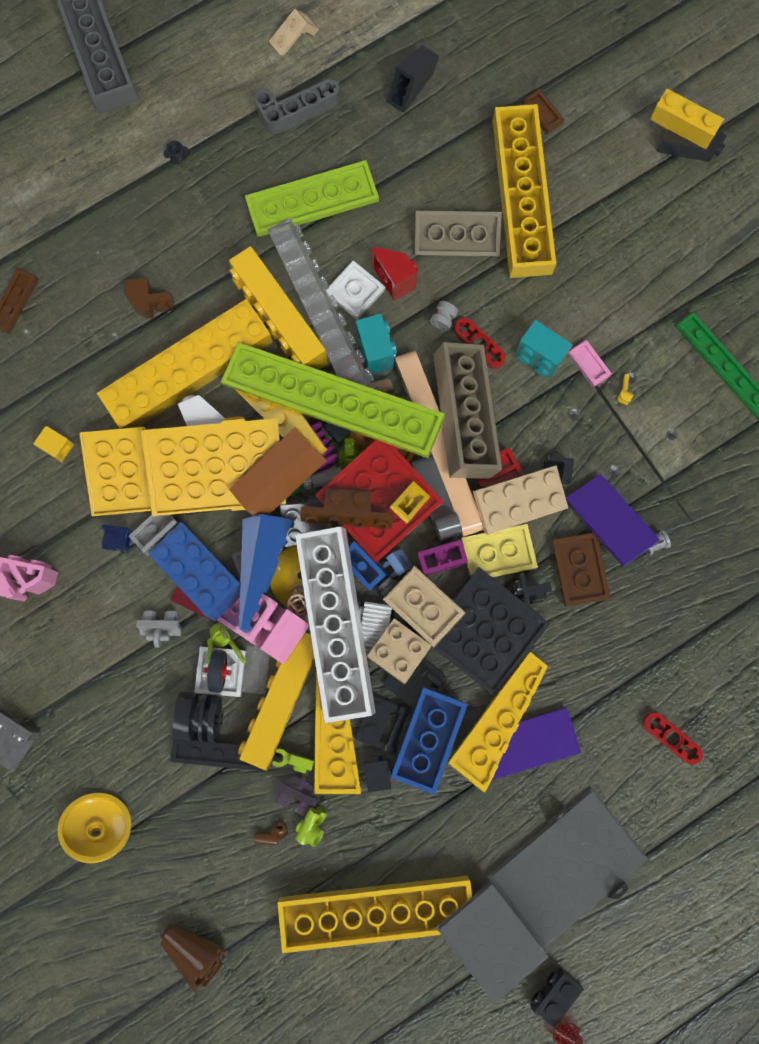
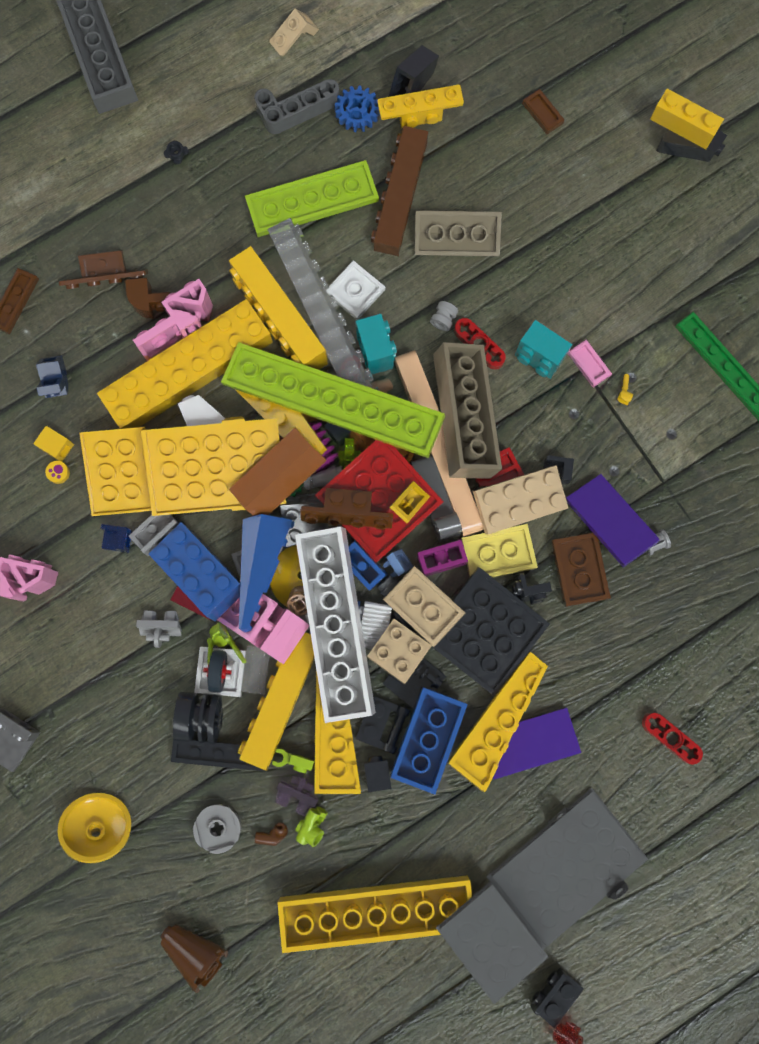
(52, 377): none -> dark blue brick
(57, 472): none -> yellow tile
(102, 267): none -> reddish brown bracket
(184, 312): none -> bright pink piece
(210, 840): none -> light grey plate
(357, 108): none -> blue gear
(394, 271): red slope -> none
(400, 191): none -> reddish brown brick
(420, 106): none -> yellow bracket
(523, 191): yellow brick -> none

